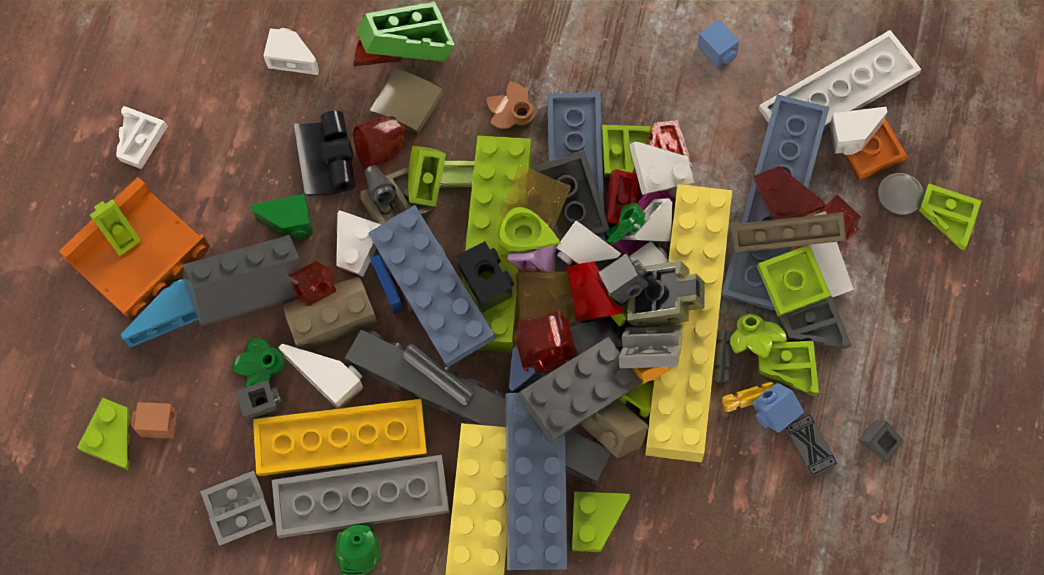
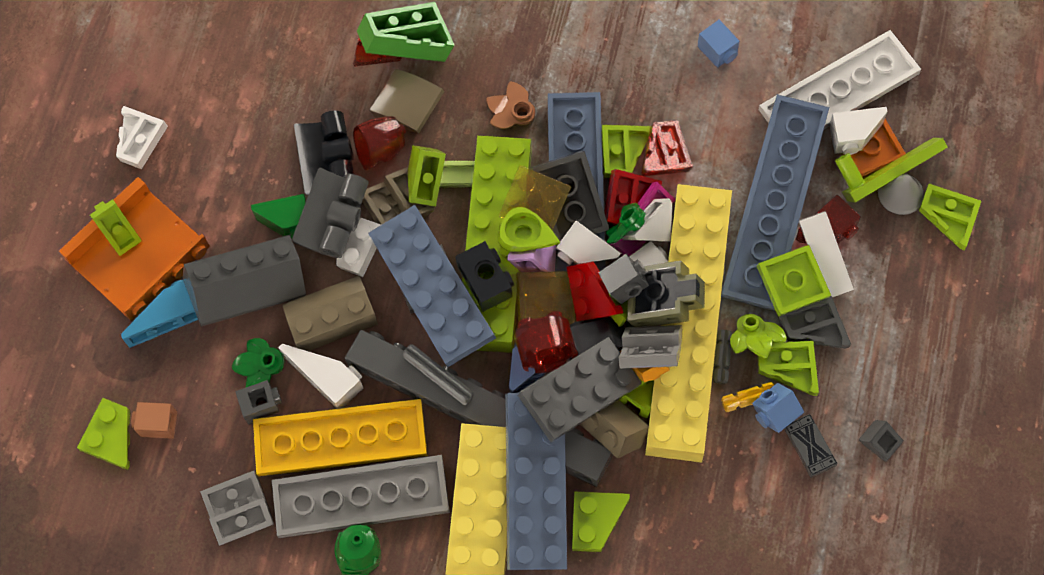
(288, 52): white slope -> none
(313, 283): clear red brick -> none
(330, 213): none -> dark grey panel
(380, 187): dark grey cone -> none
(386, 284): blue tile -> none
(659, 168): white wing -> none
(785, 195): clear red wing -> none
(788, 232): dark tan tile -> none
(862, 187): none -> lime piece

